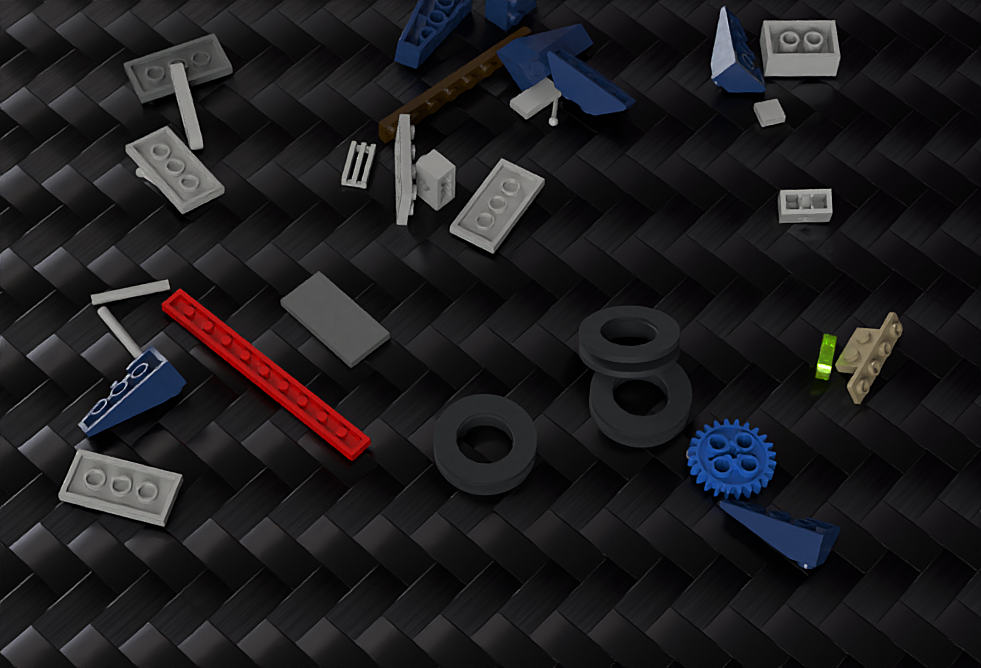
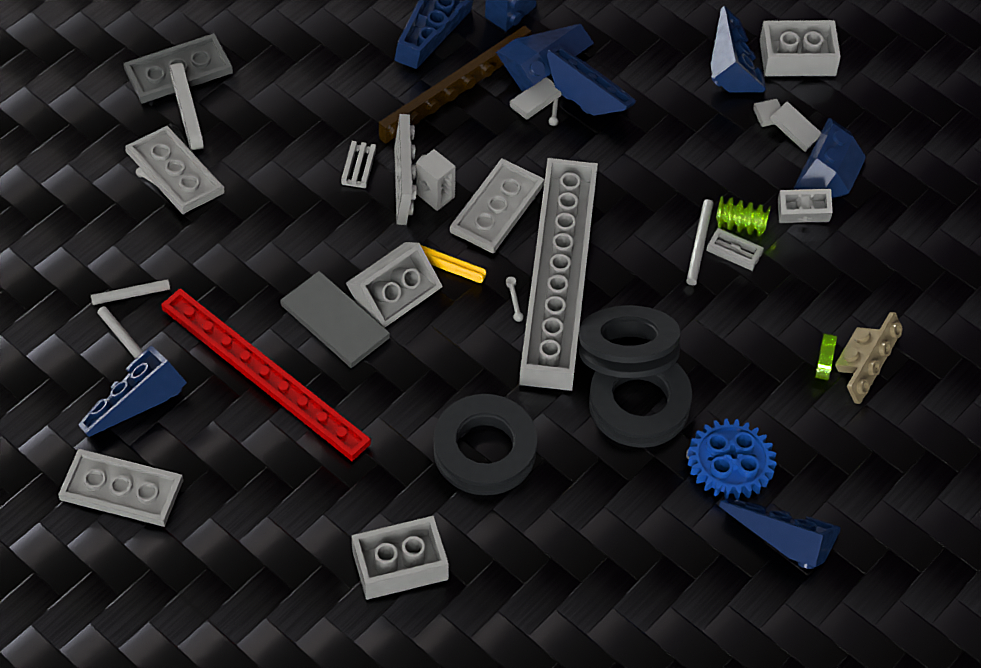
(395, 283): none -> light grey slope
(400, 557): none -> light grey brick
(455, 265): none -> yellow axle
(511, 283): none -> light grey hinge
(558, 275): none -> light grey brick
(699, 242): none -> light grey bar
(733, 252): none -> light grey tile
(742, 216): none -> clear neon green piece
(795, 126): none -> light grey tile
(832, 162): none -> dark blue wedge

